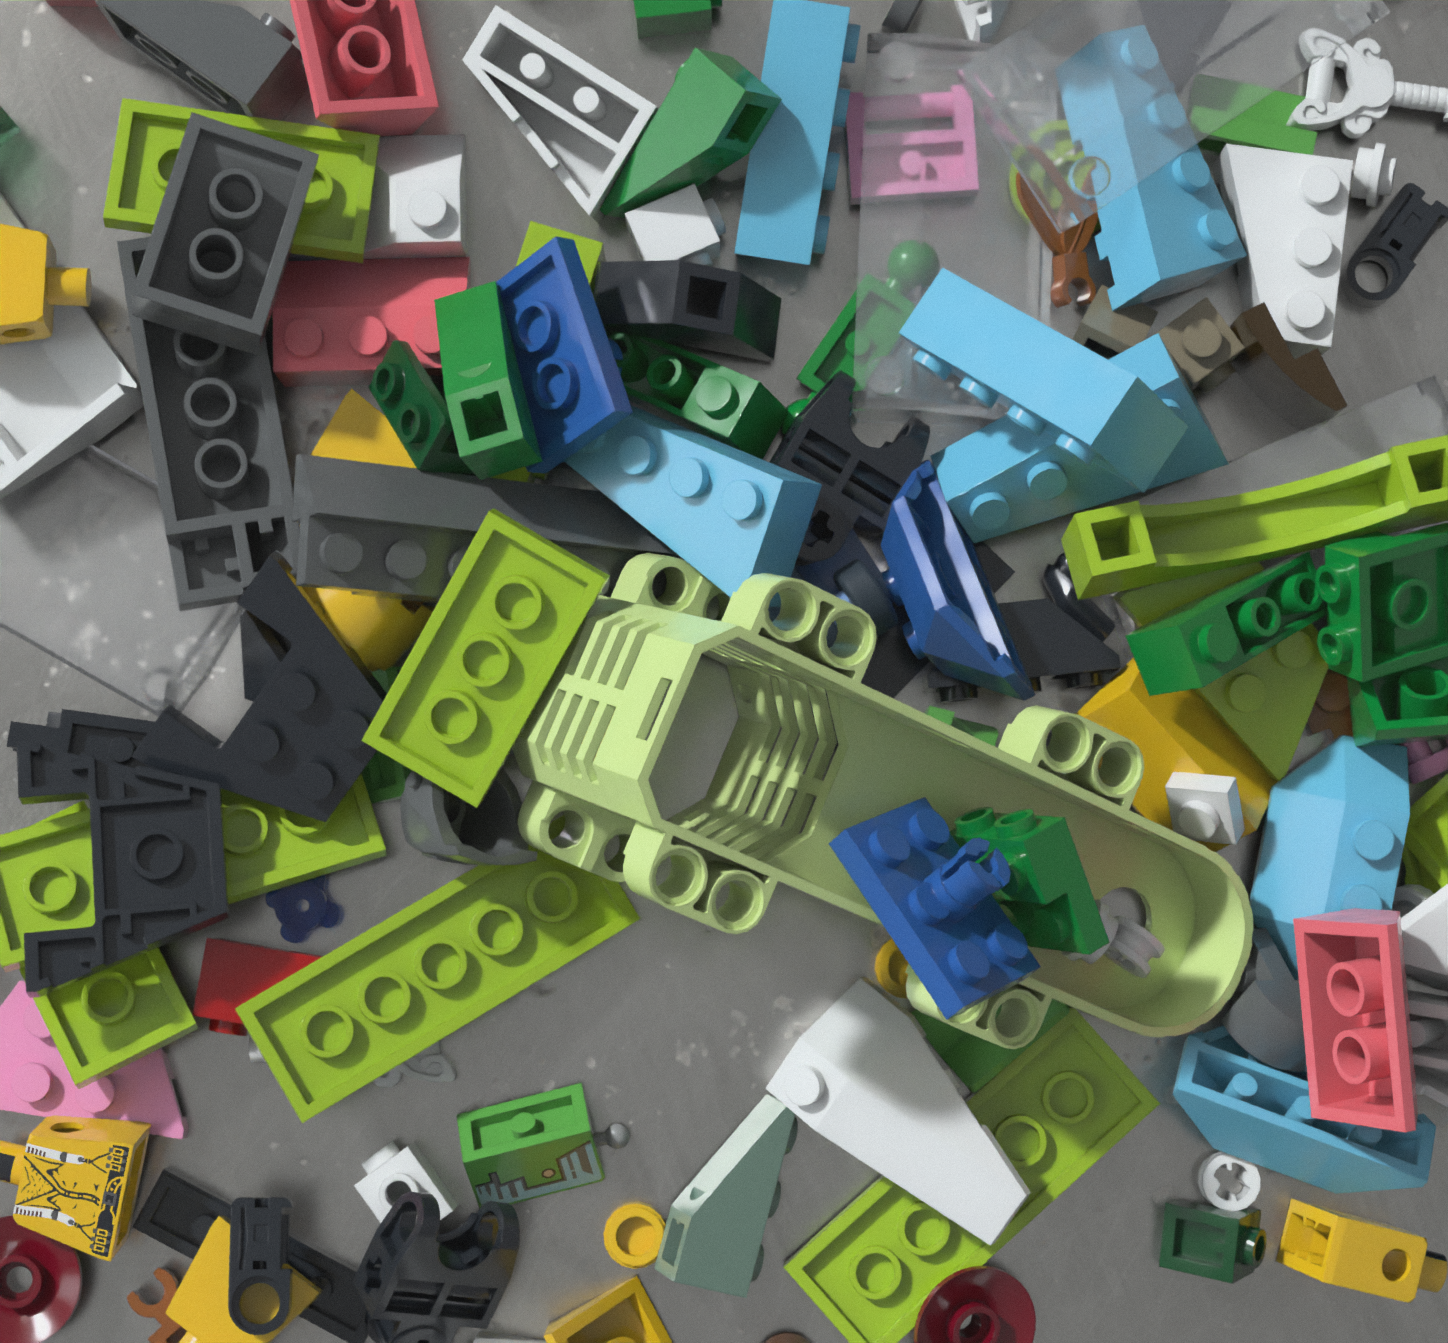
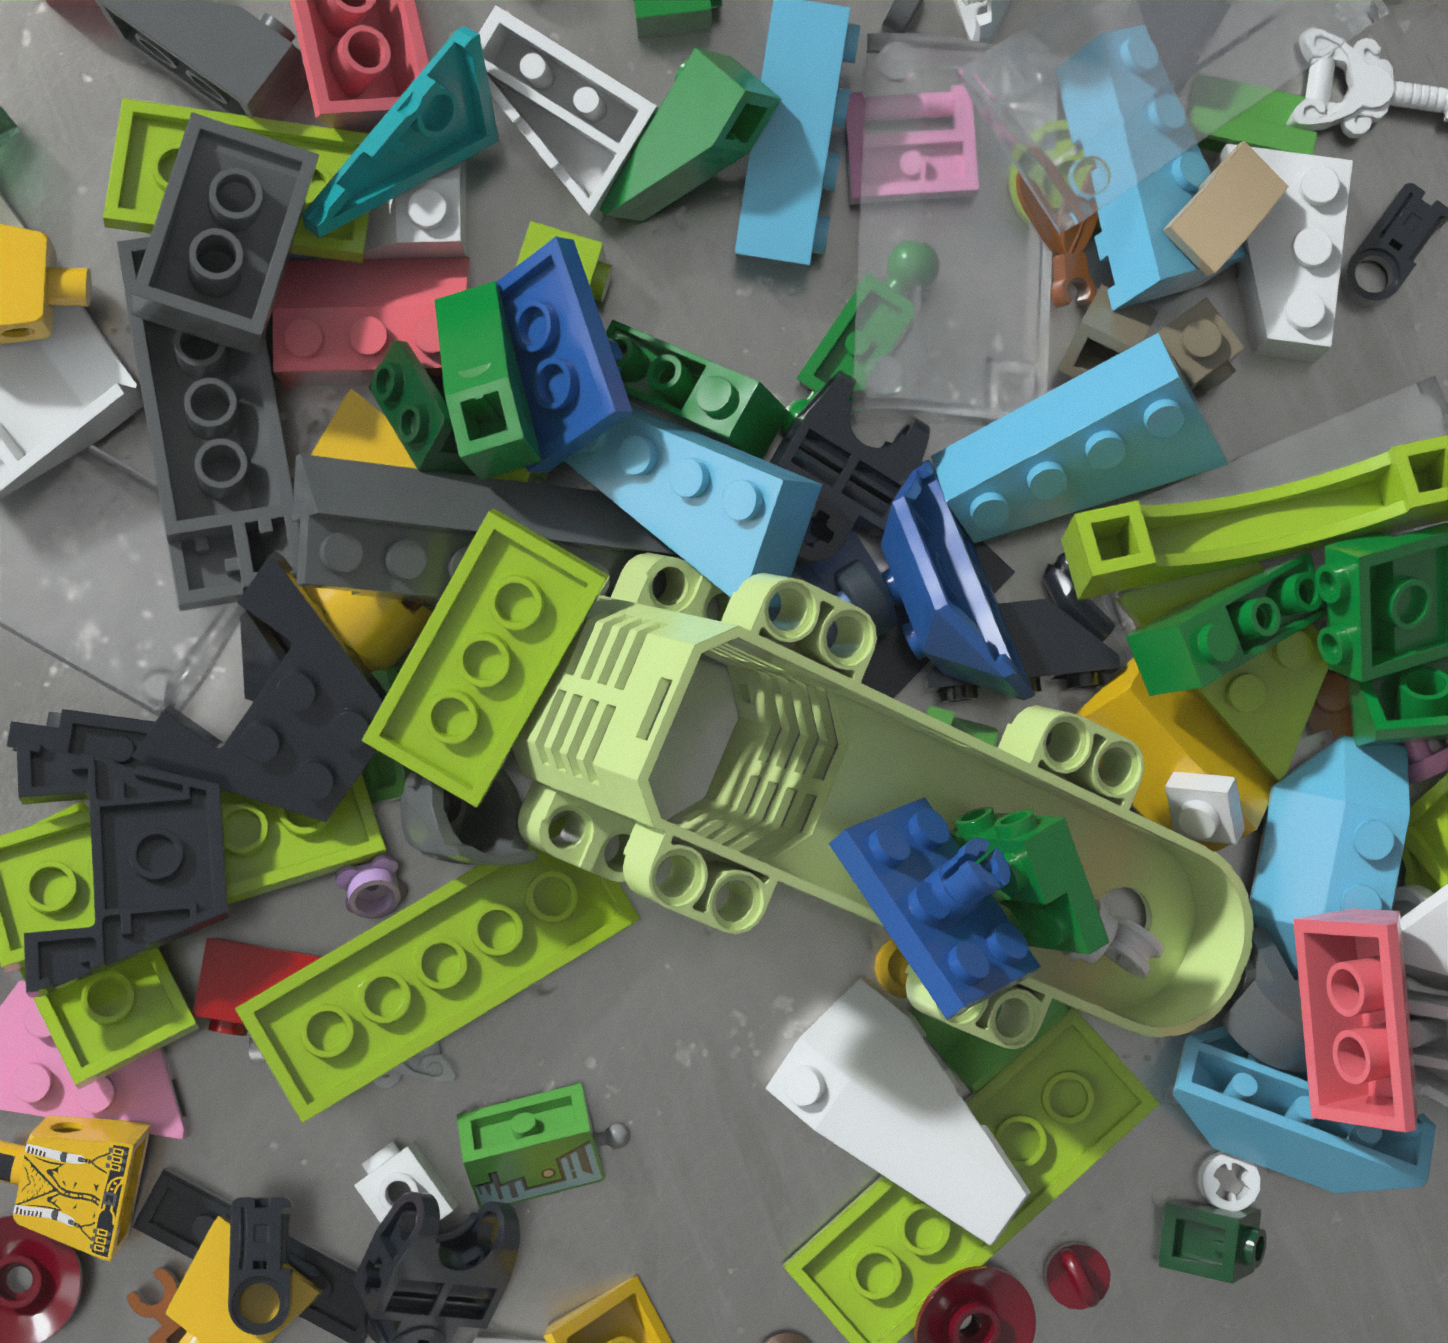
(297, 923): clear blue plate -> none
(372, 886): none -> lavender plate
(428, 130): none -> teal wing
(634, 1234): yellow tile -> none
(677, 228): white brick -> none
(689, 306): black slope -> none
(723, 1212): sand green slope -> none
(1043, 380): medium azure wedge -> none
(1077, 1275): none -> dark red tile
(1226, 209): none -> tan slope
(1293, 388): dark brown slope -> none
(1359, 1253): yellow torso -> none
(1373, 174): white plate -> none

